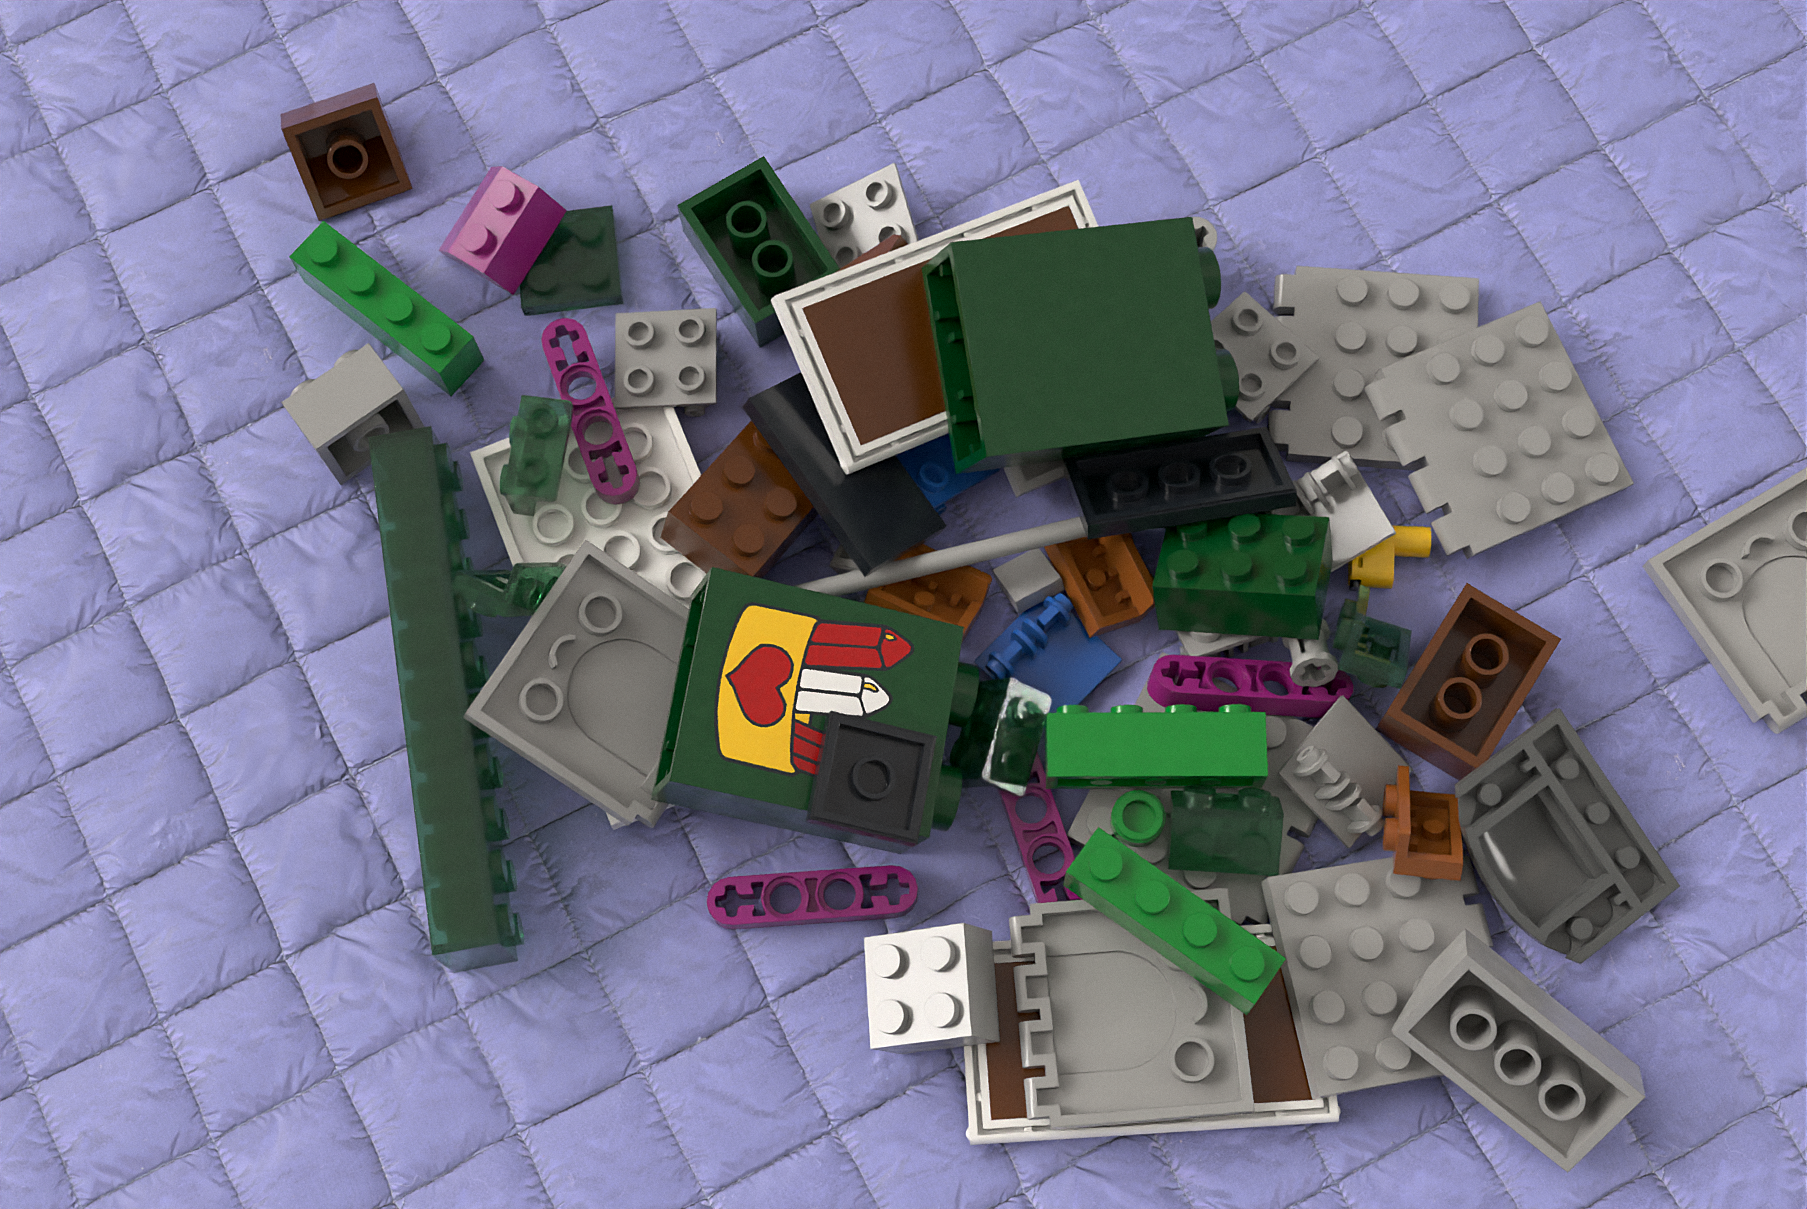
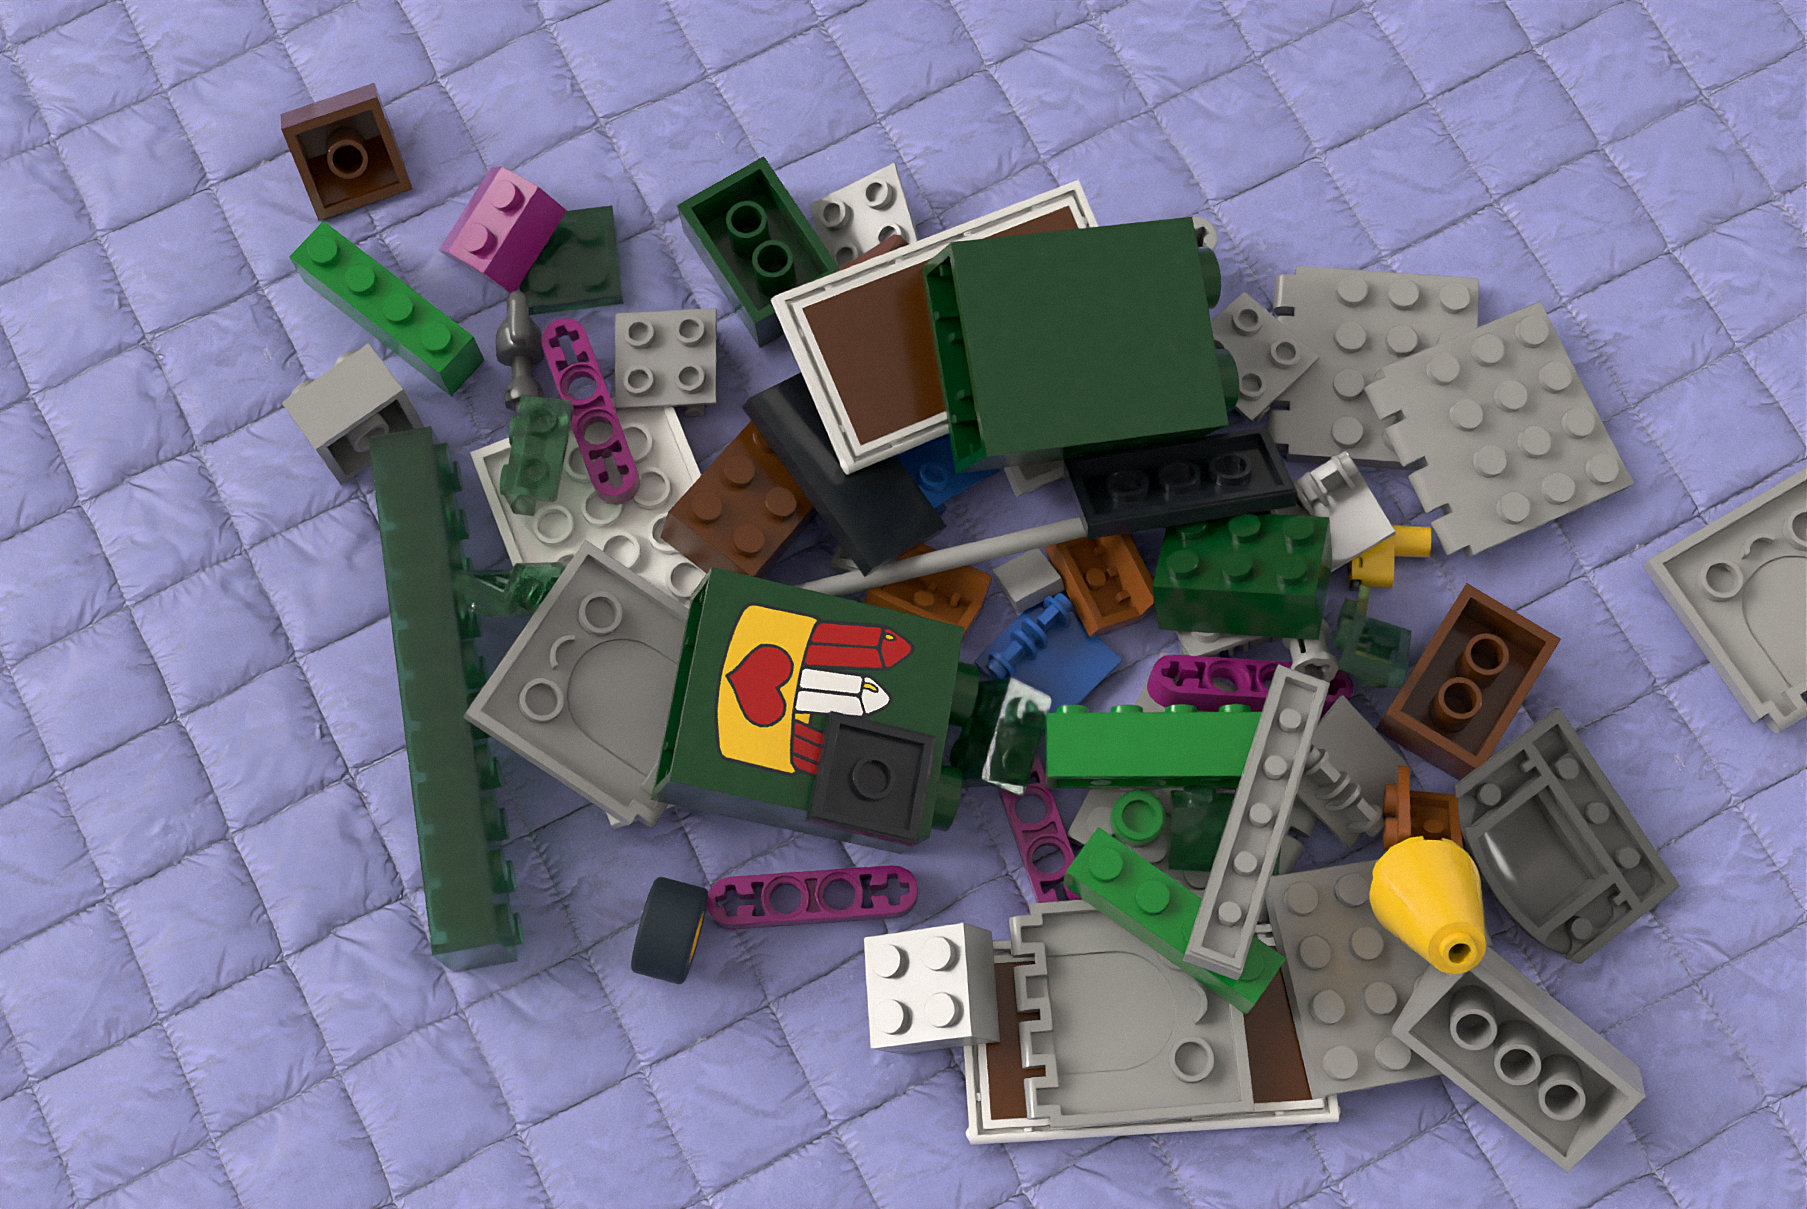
(520, 347): none -> dark grey piece
(669, 930): none -> black wheel
(1256, 823): none -> light grey tile
(1431, 902): none -> yellow cone

